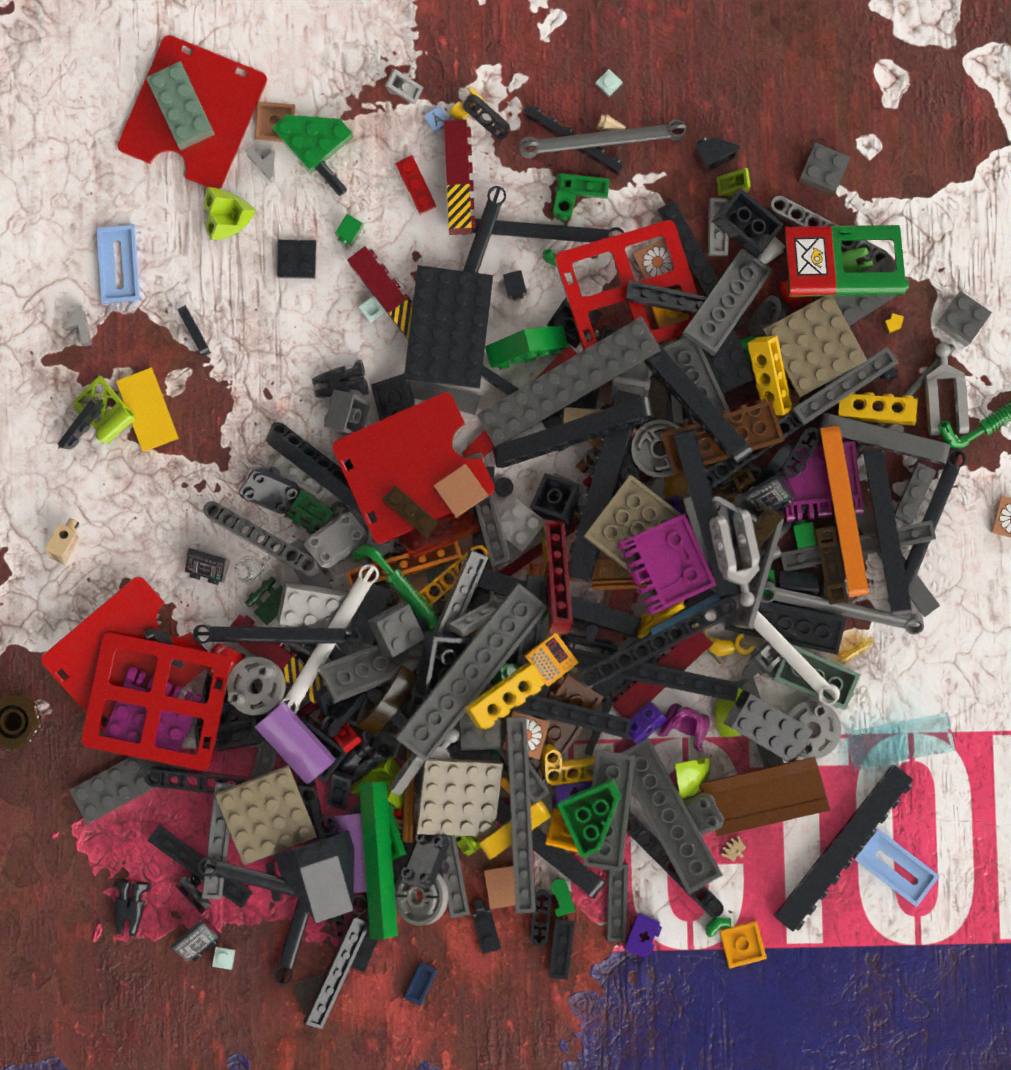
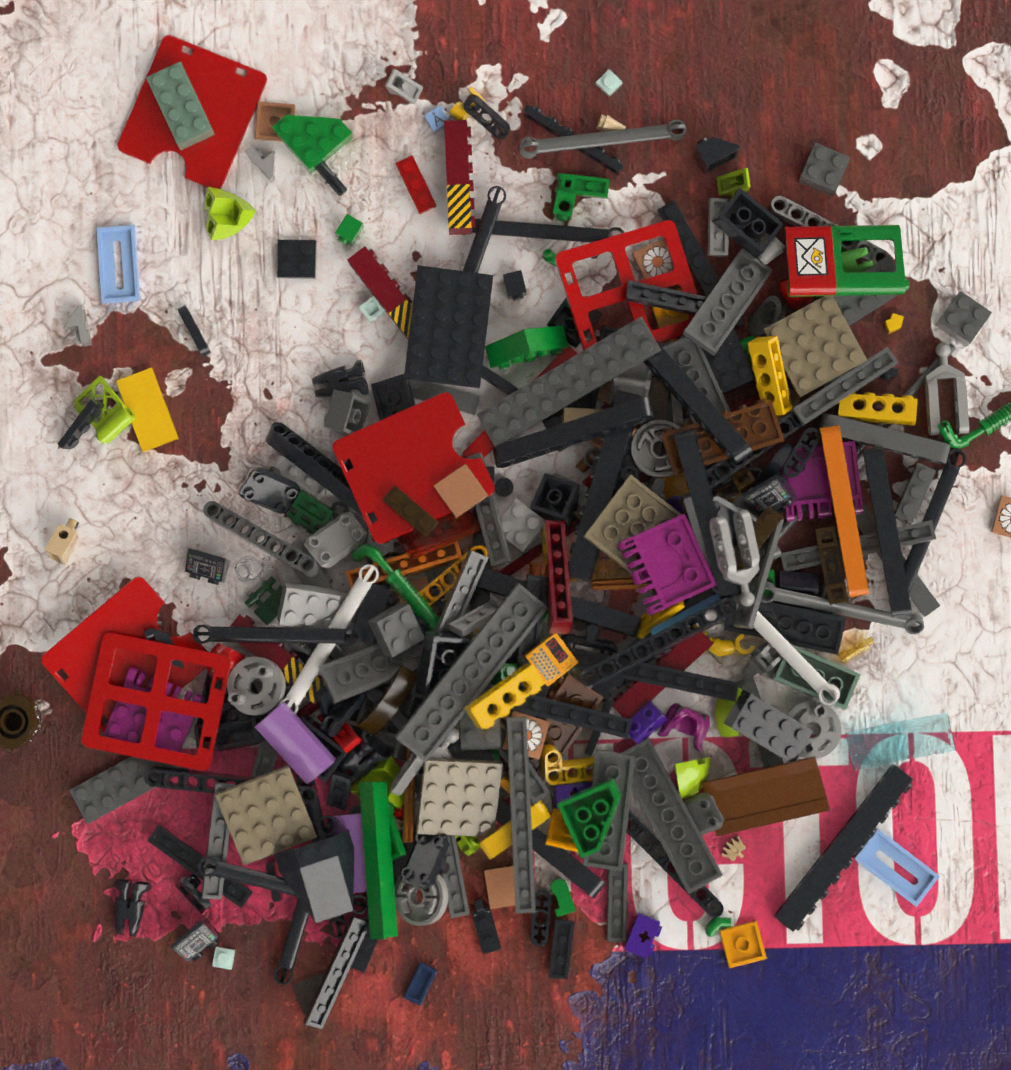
(803, 535): green brick -> none

